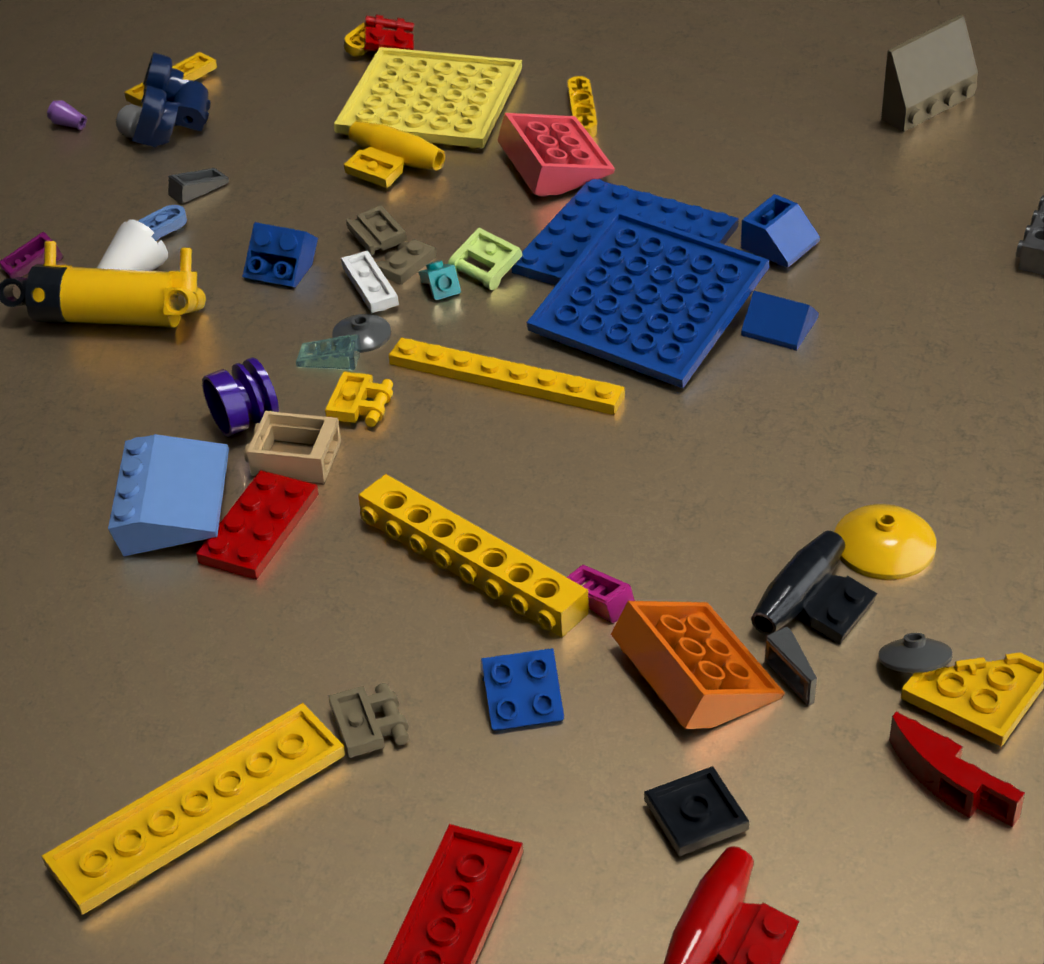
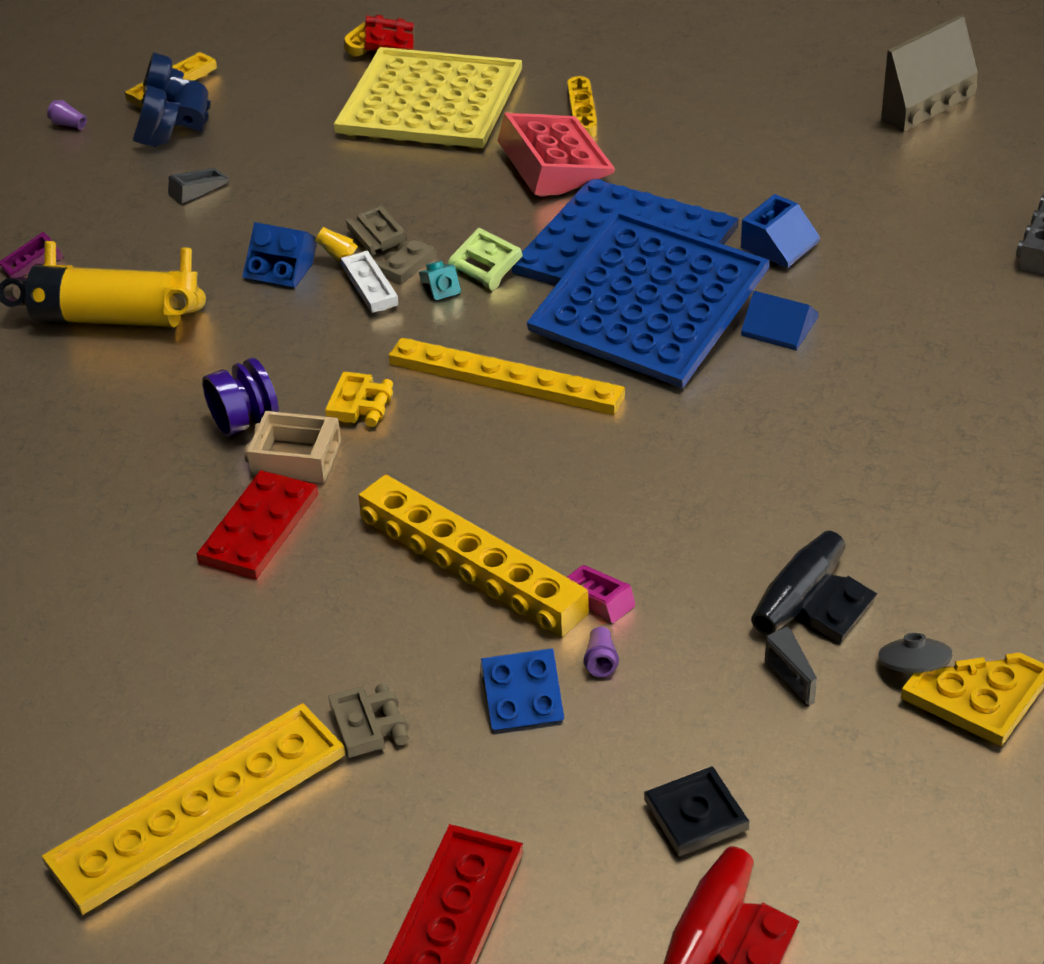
(128, 119): light grey head -> none
(134, 249): white cone -> none
(165, 220): medium blue plate -> none
(167, 493): medium blue slope -> none
(331, 353): clear light blue slope -> none
(336, 244): none -> yellow cone
(372, 330): dark grey dish -> none
(387, 152): yellow plate -> none
(601, 655): none -> medium lavender cone
(693, 662): orange slope -> none
(886, 542): yellow dish -> none
(939, 767): red slope -> none

